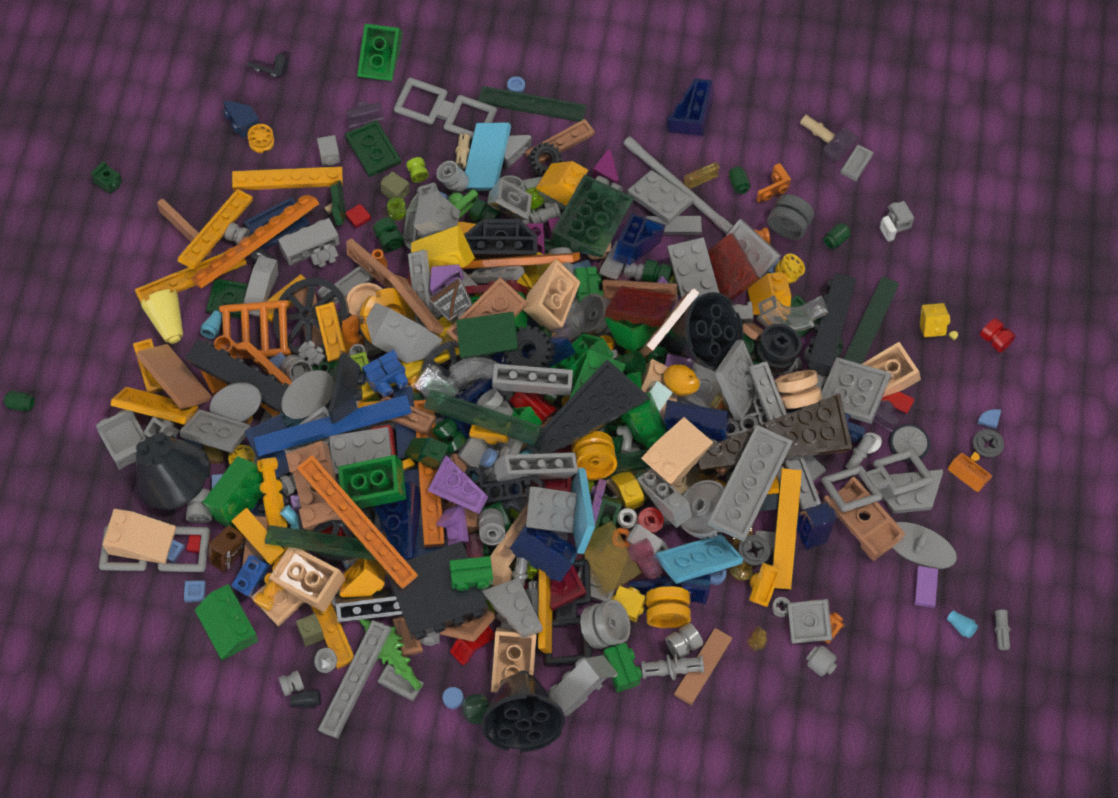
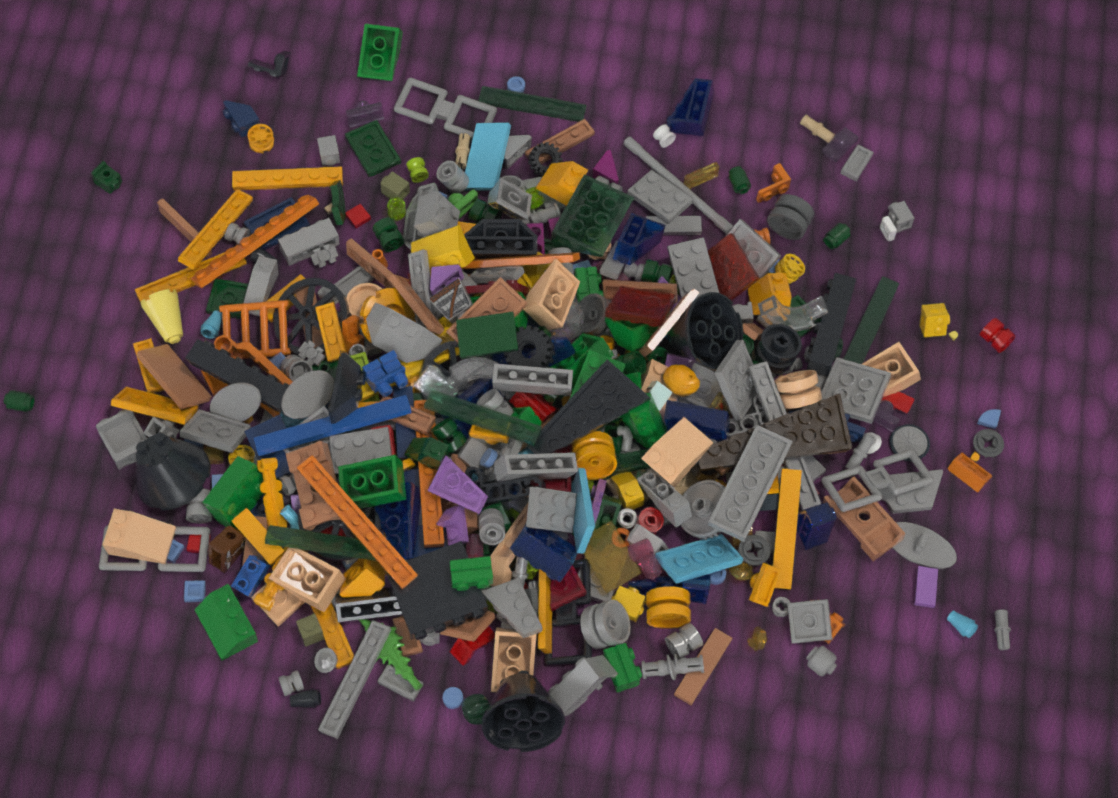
(664, 136): none -> white wheel

